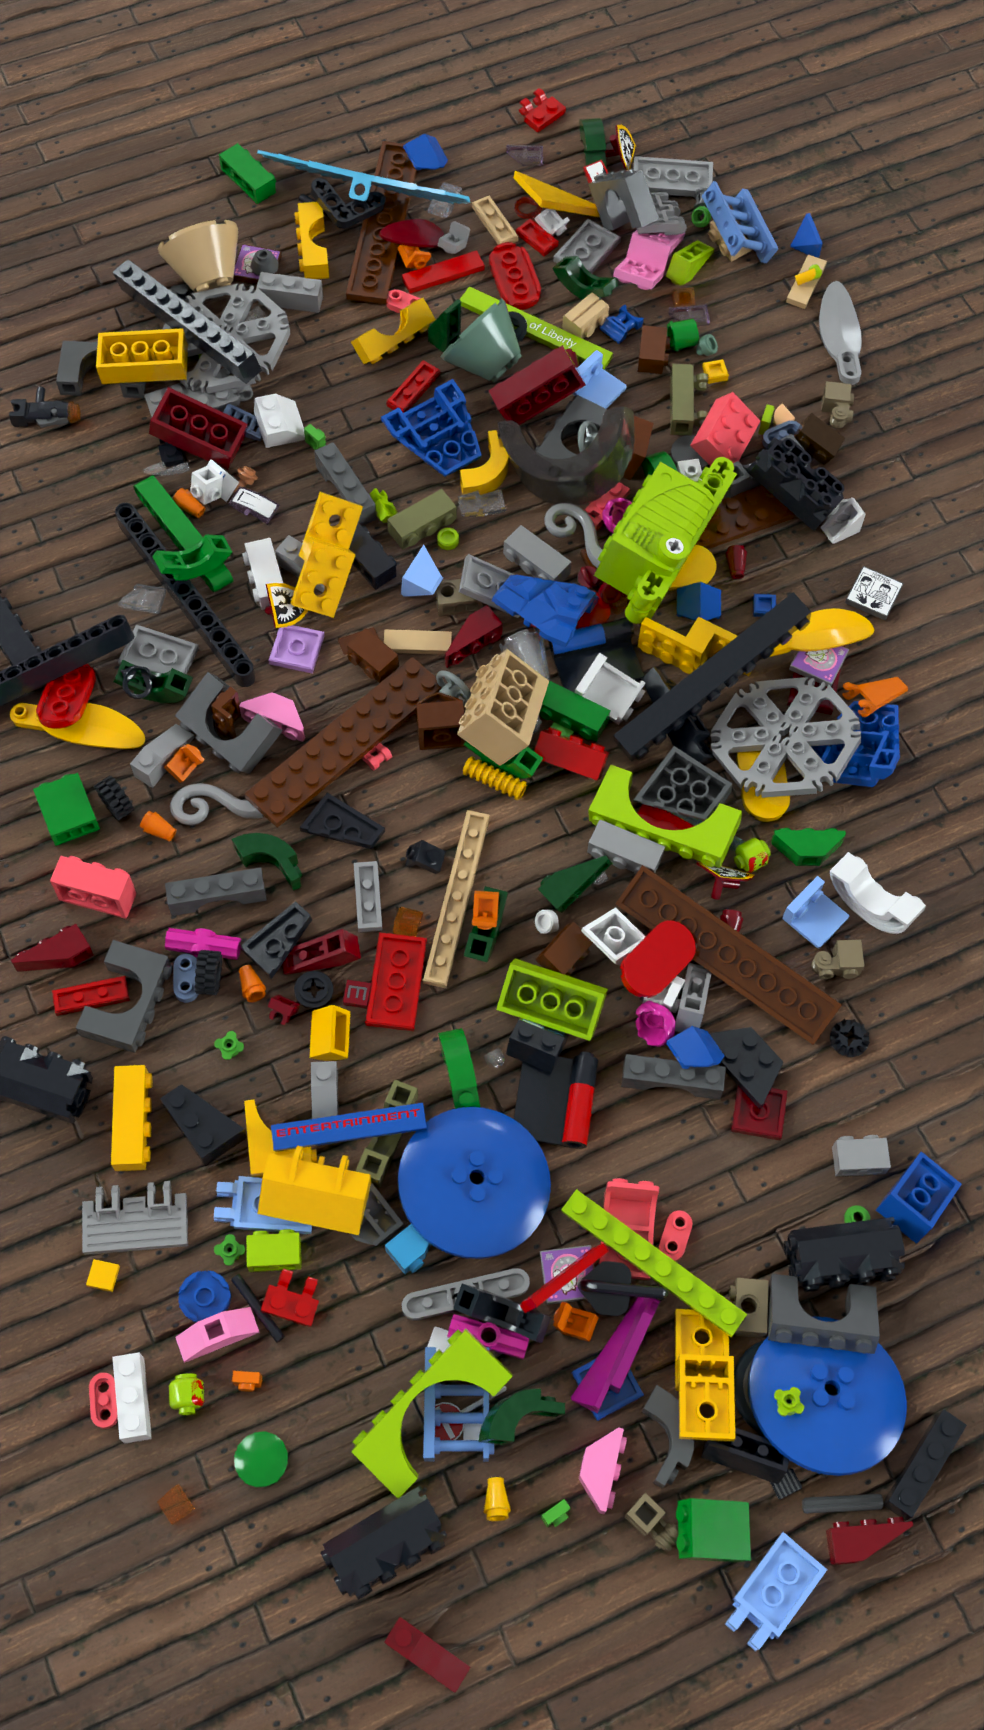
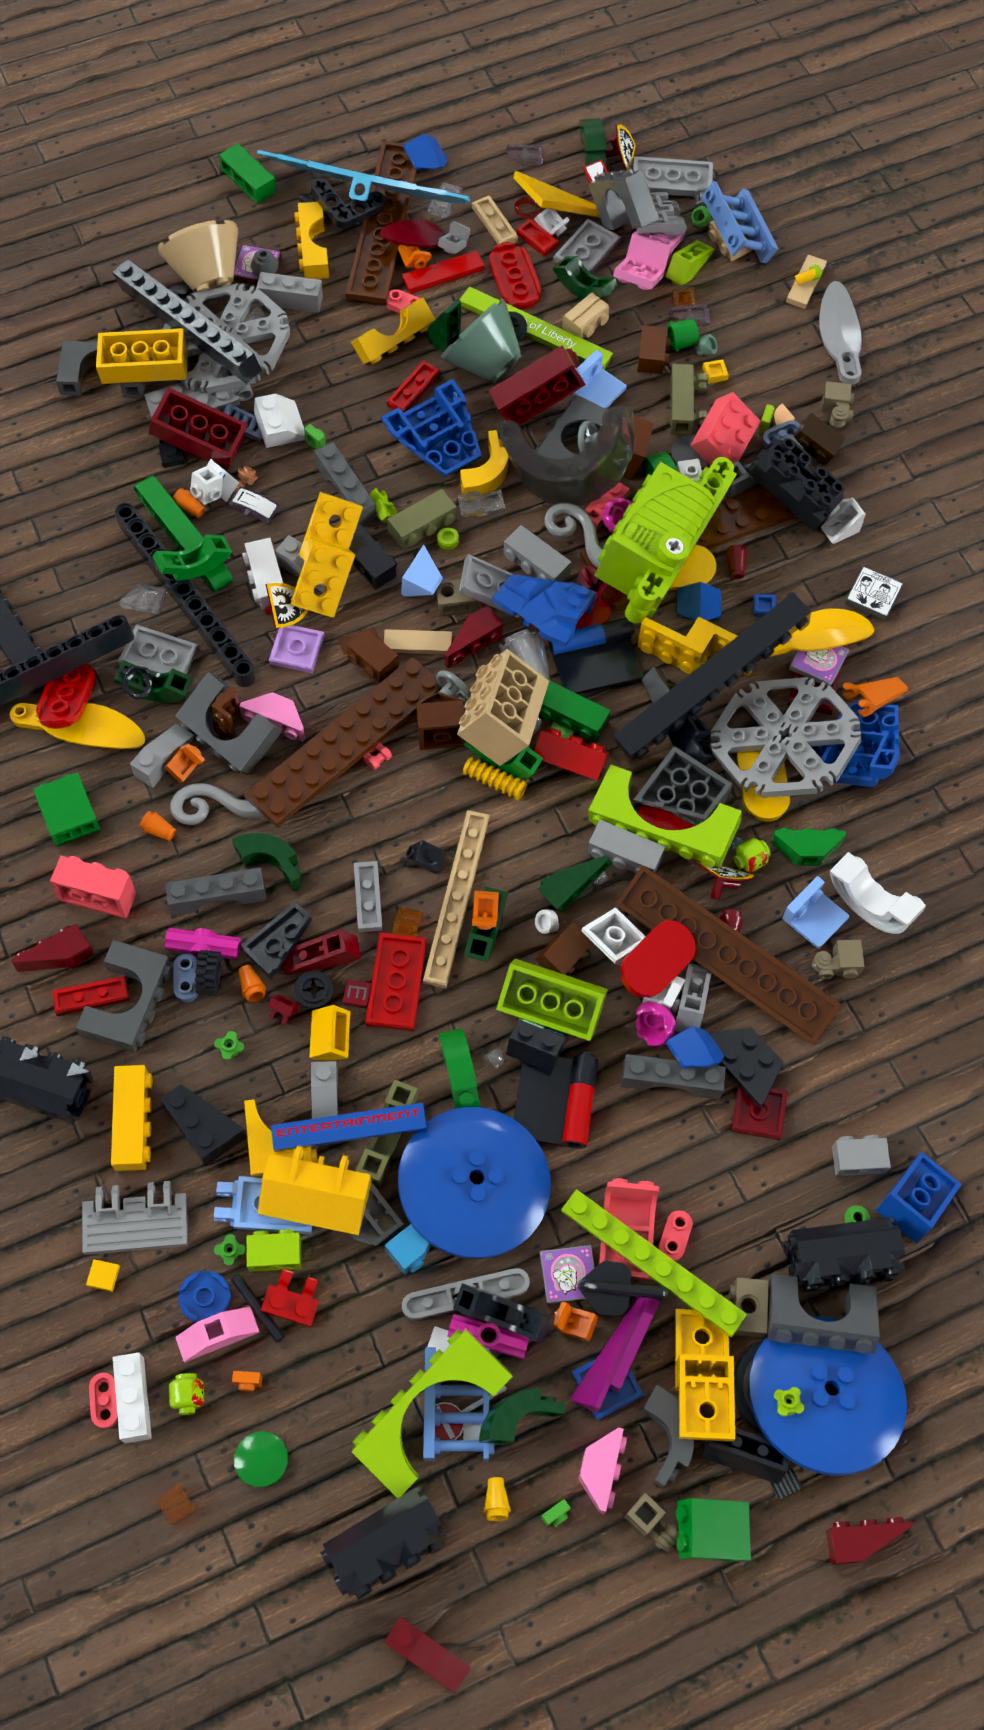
(43, 412): black piece -> none
(114, 797): black tyre -> none
(160, 469): clear slope -> none
(342, 823): black wing -> none
(543, 115): red plate -> none
(563, 1277): red tile -> none
(610, 689): white panel -> none
(617, 329): blue piece -> none
(775, 1590): light blue tile -> none
(807, 238): blue slope -> none
(840, 1043): black gear -> none
(842, 1503): dark grey axle -> none
(924, 1464): black brick -> none

